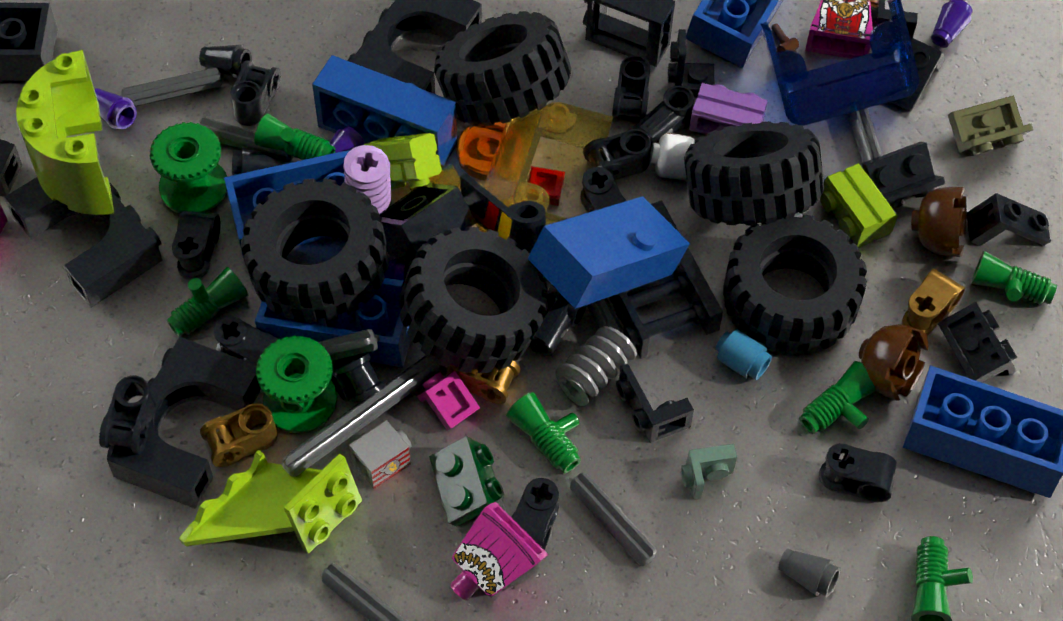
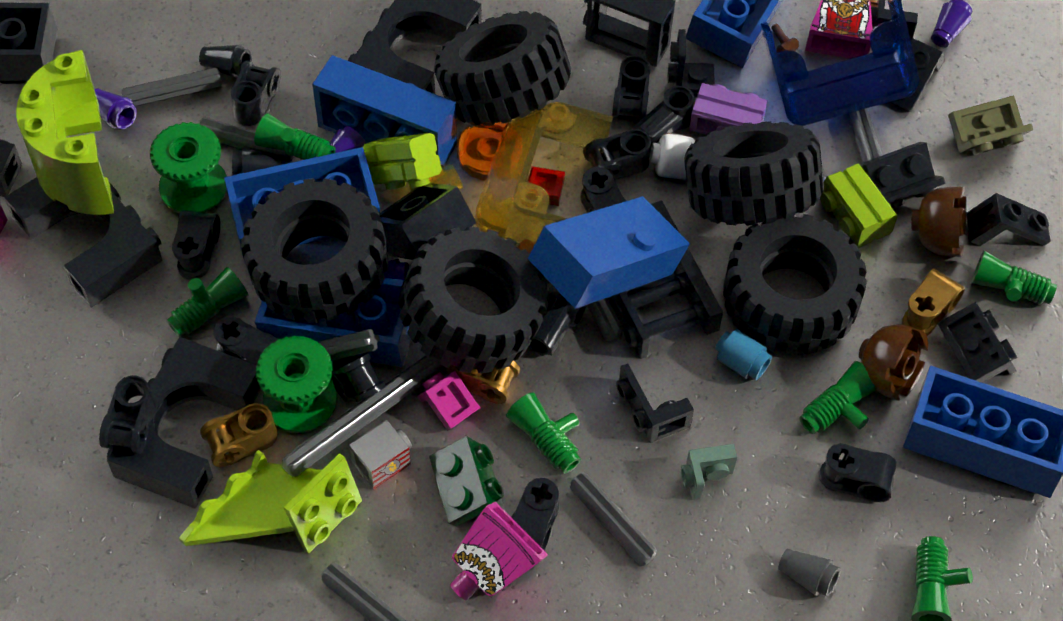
(369, 173): lavender piece -> none
(519, 221): black door -> none
(594, 363): light grey piece -> none

